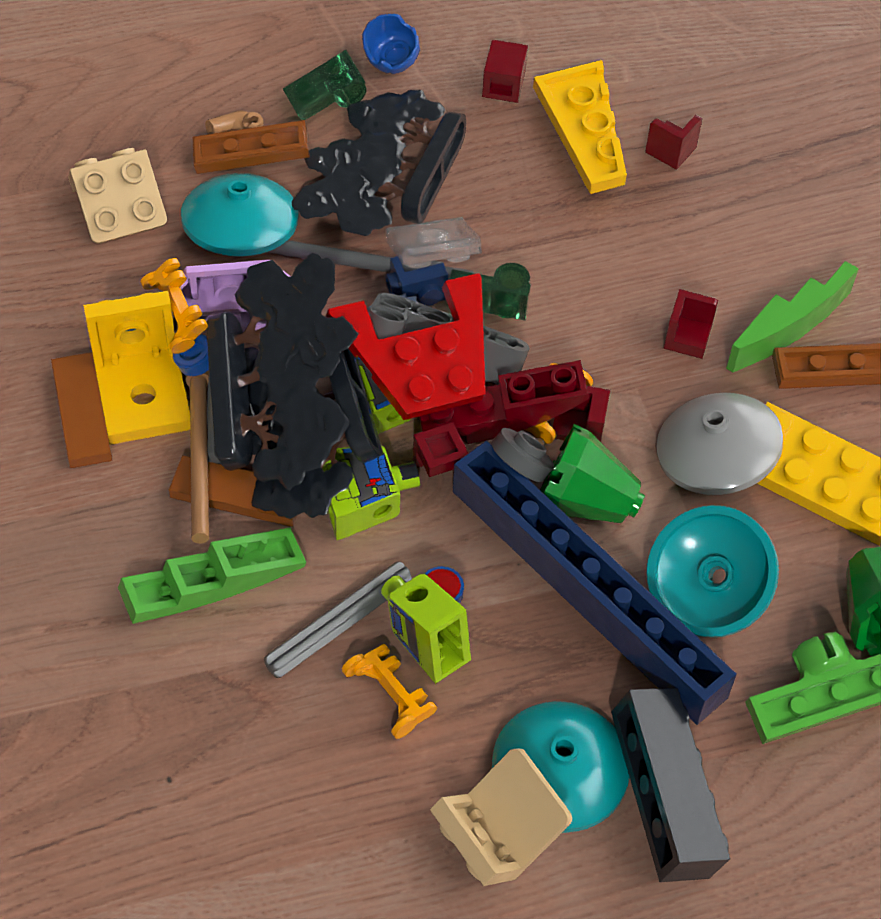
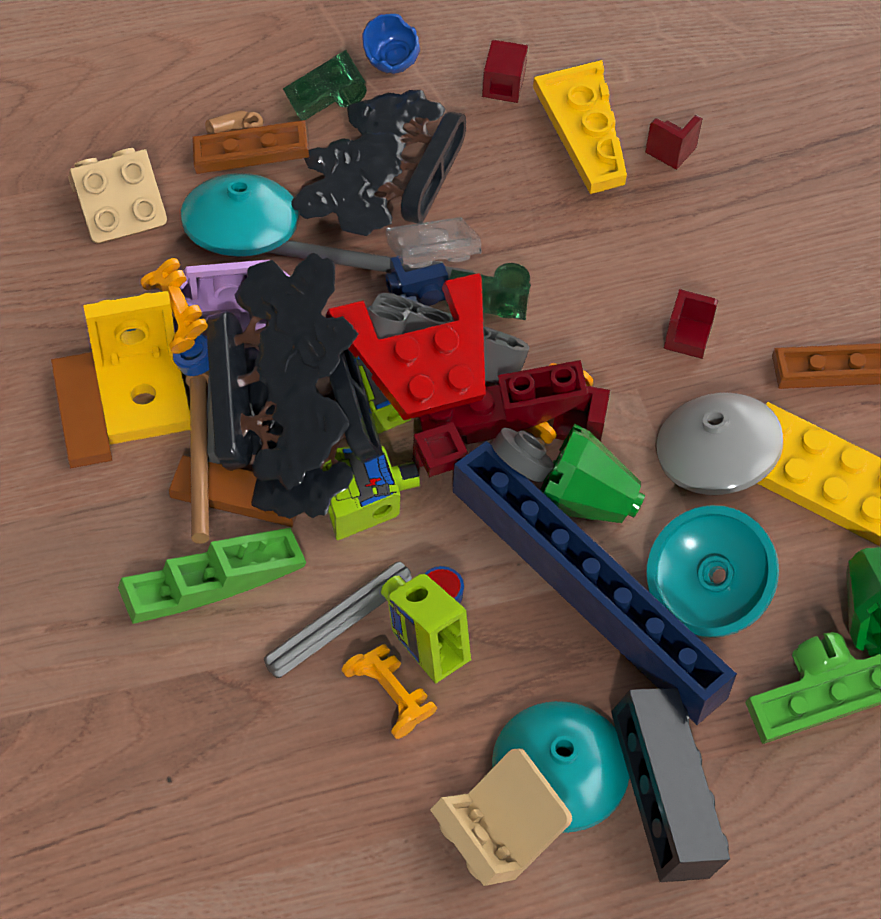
(787, 321): bright green slope -> none

